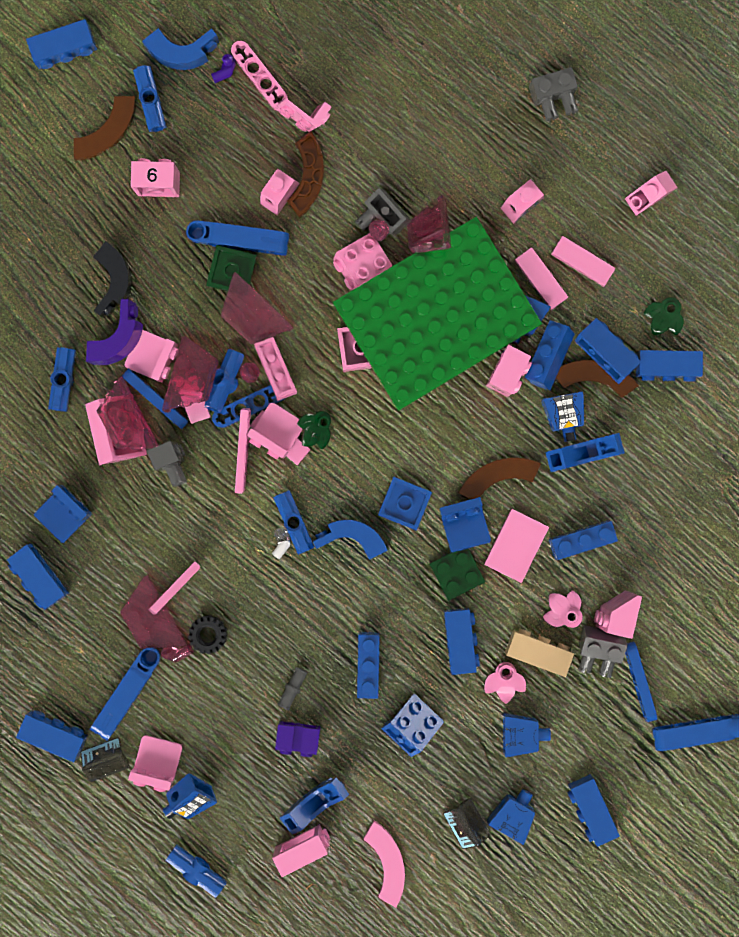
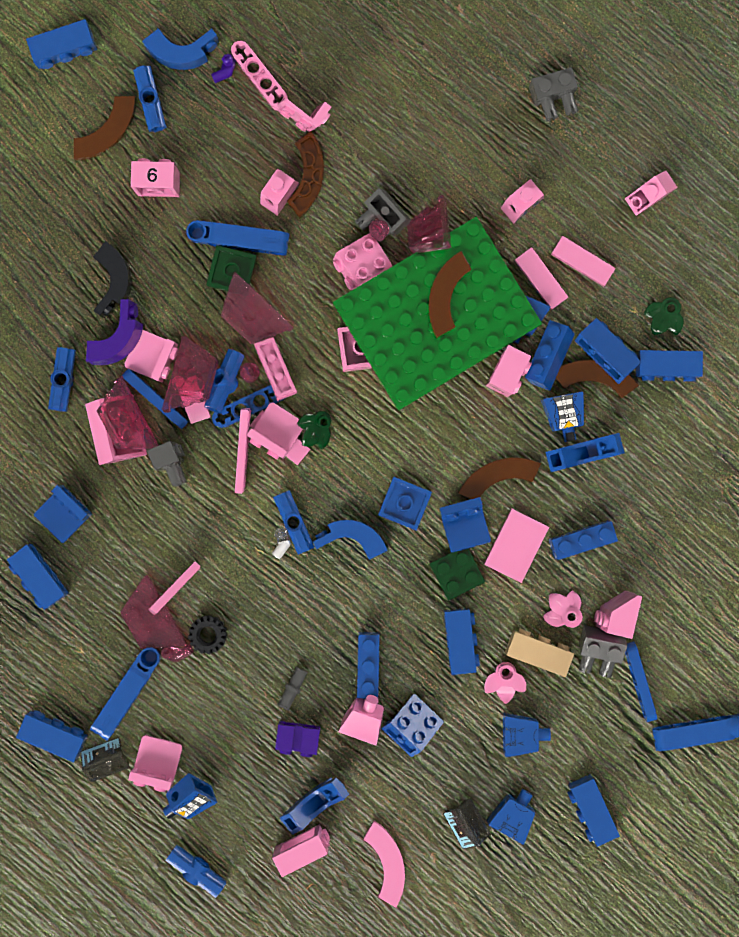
(363, 719): none -> bright pink torso
(441, 293): none -> reddish brown tile

